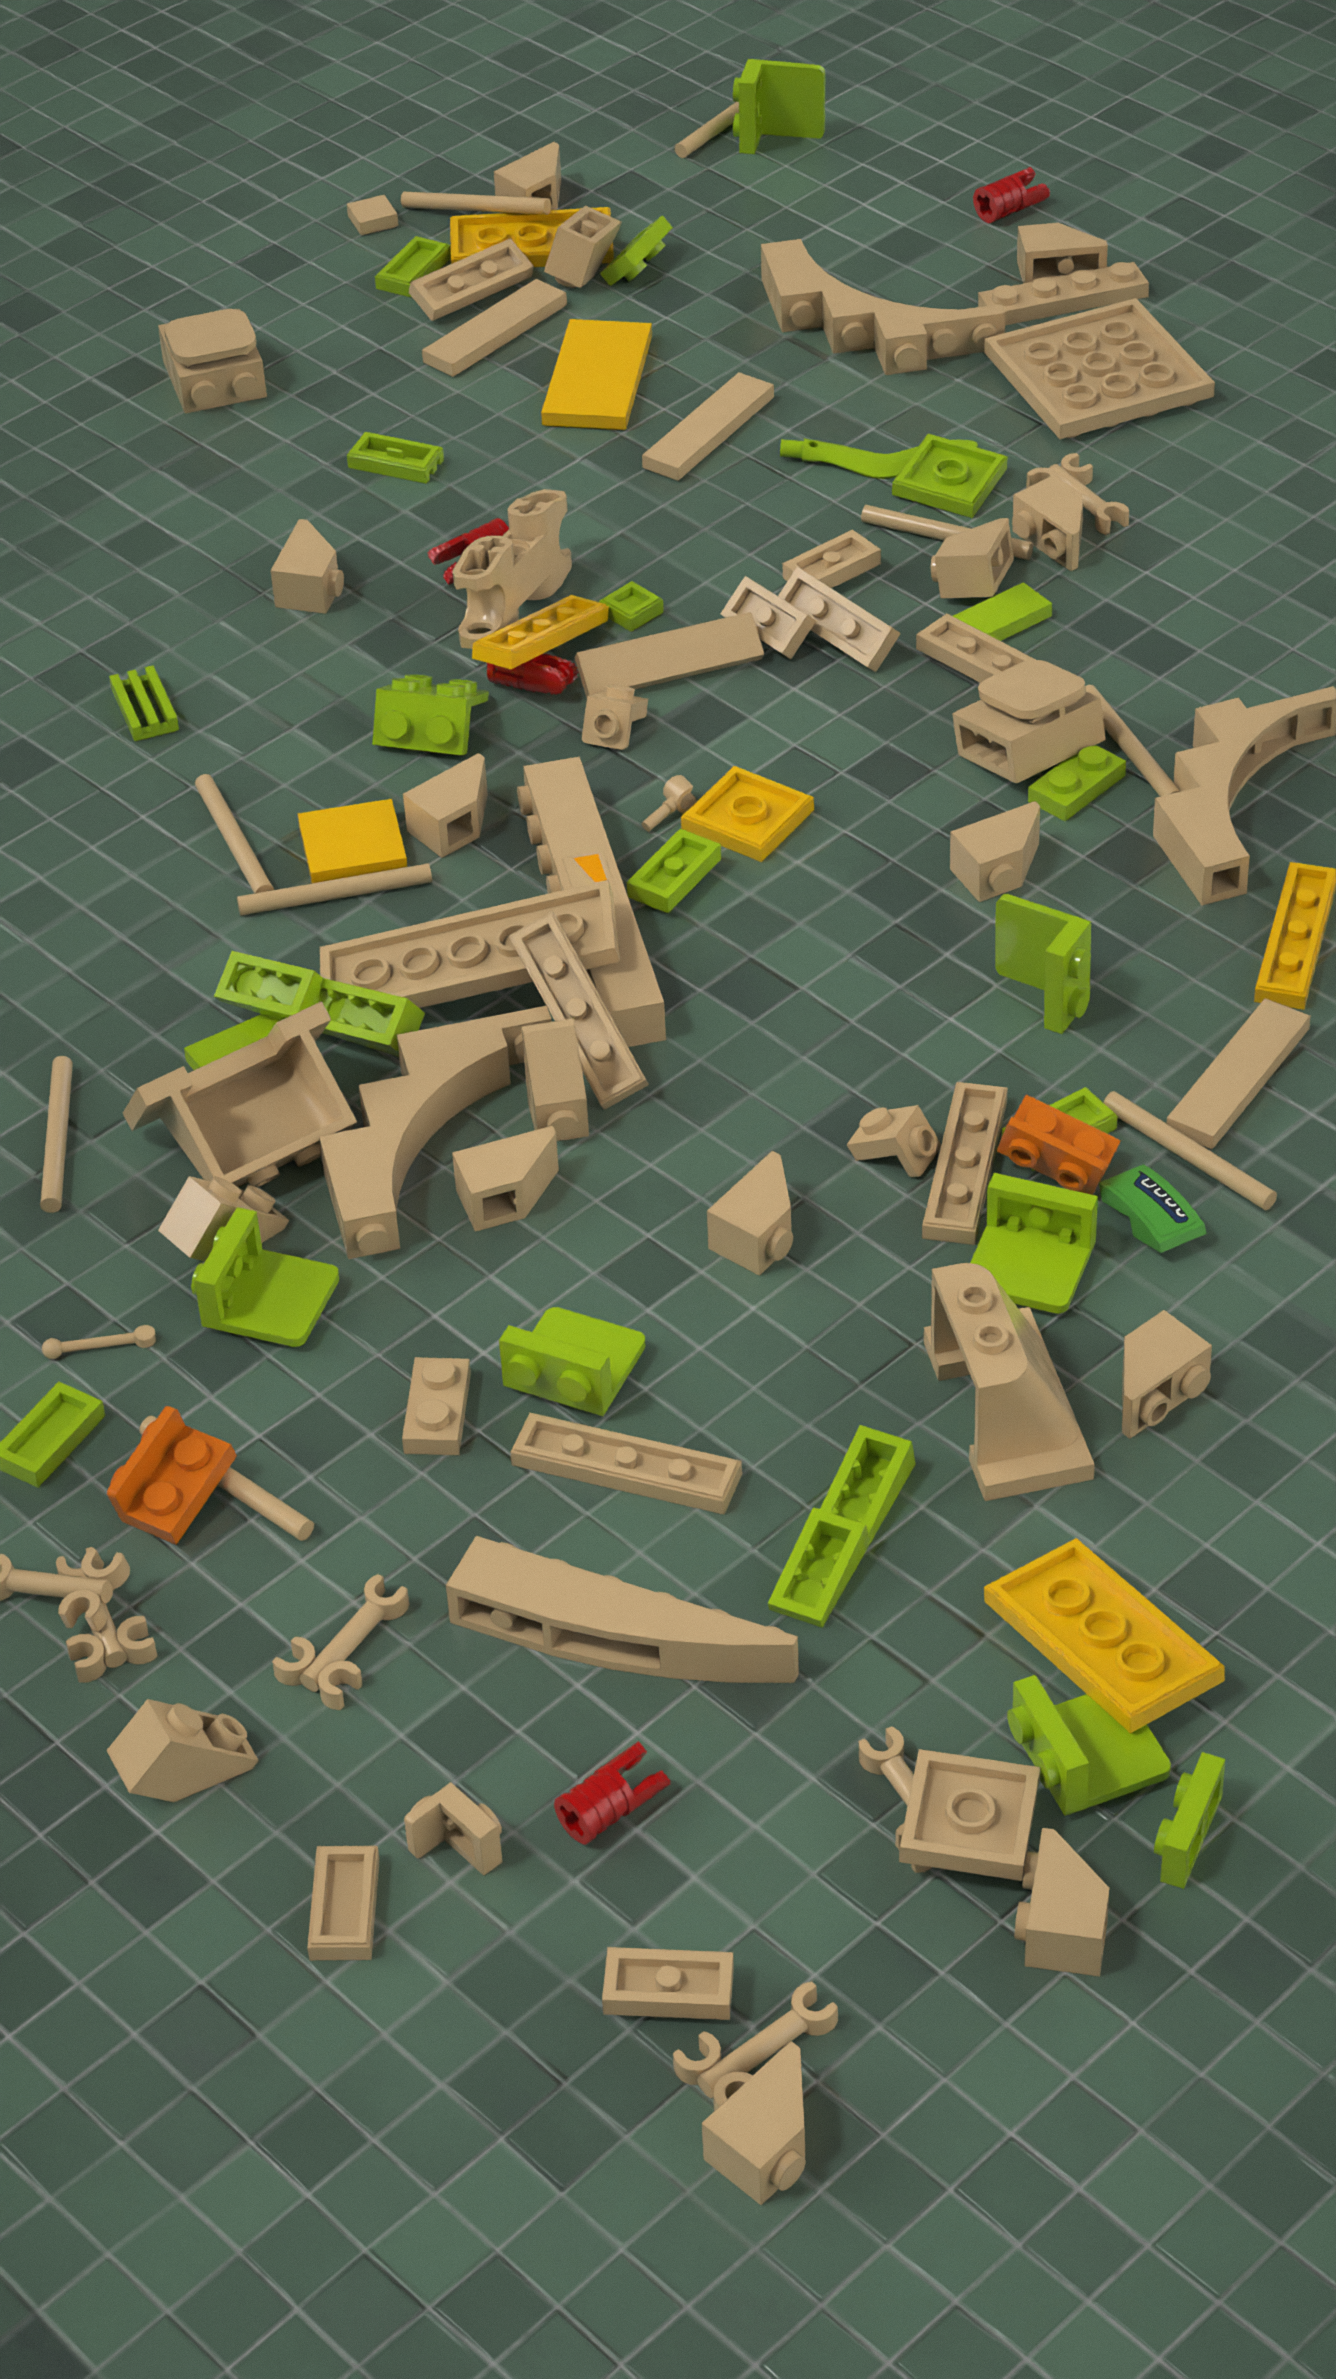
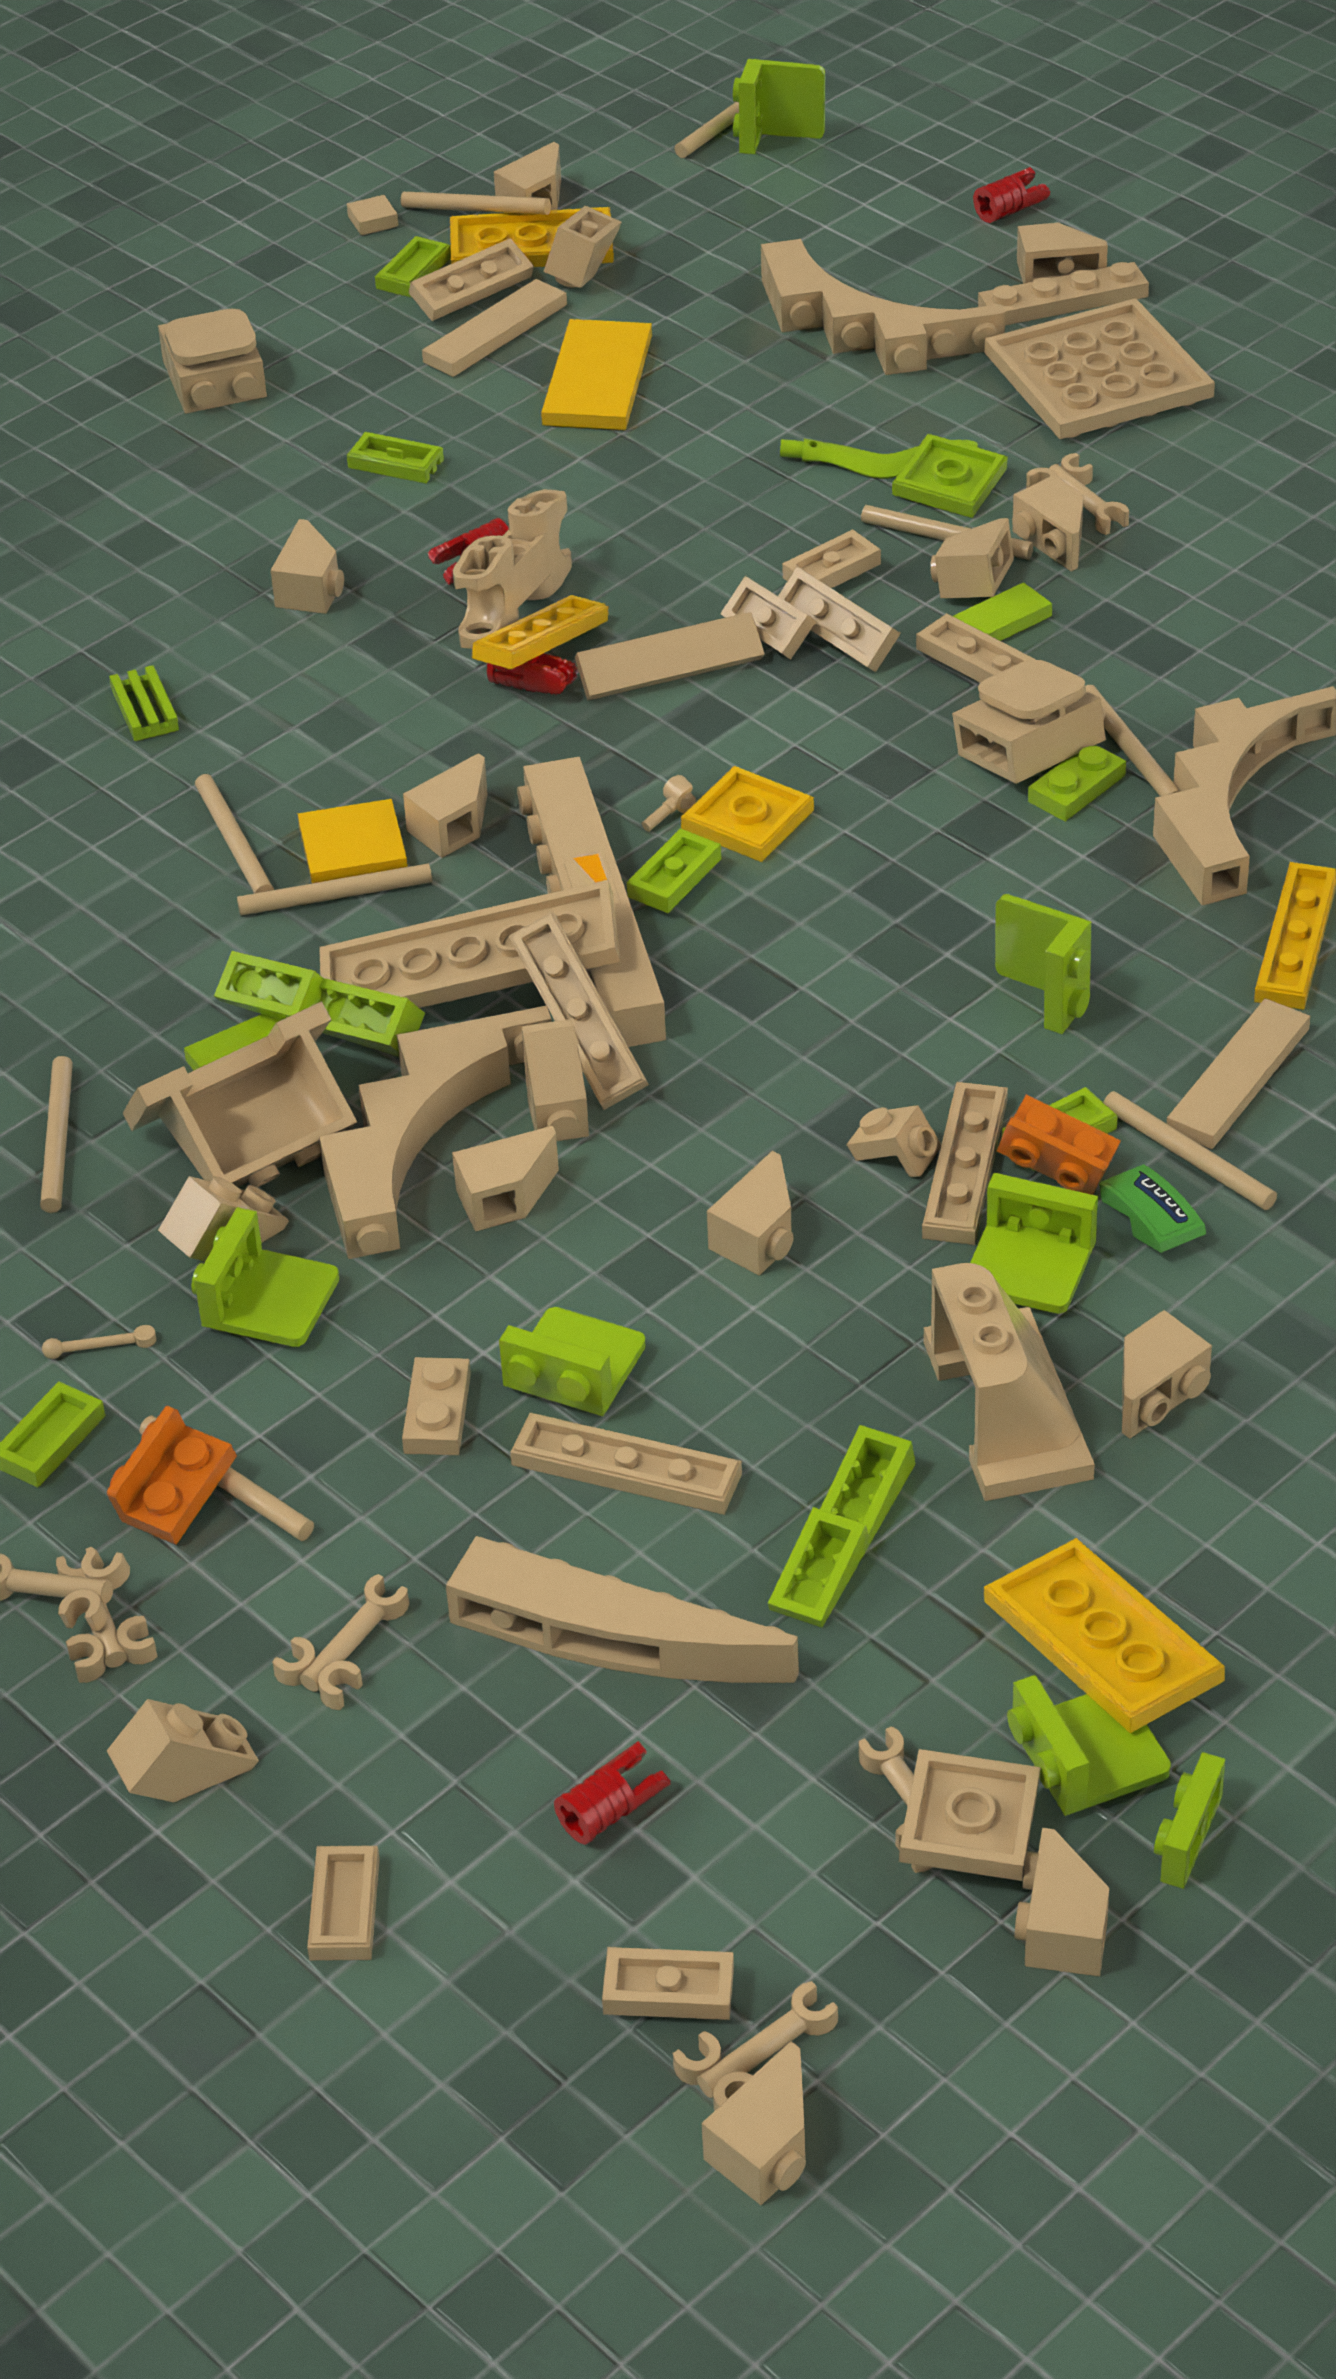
(425, 715): lime bracket -> none
(460, 1822): tan bracket -> none
(610, 716): tan bracket -> none
(632, 606): lime tile -> none
(643, 245): lime plate -> none
(708, 426): tan tile -> none
(996, 851): tan slope -> none

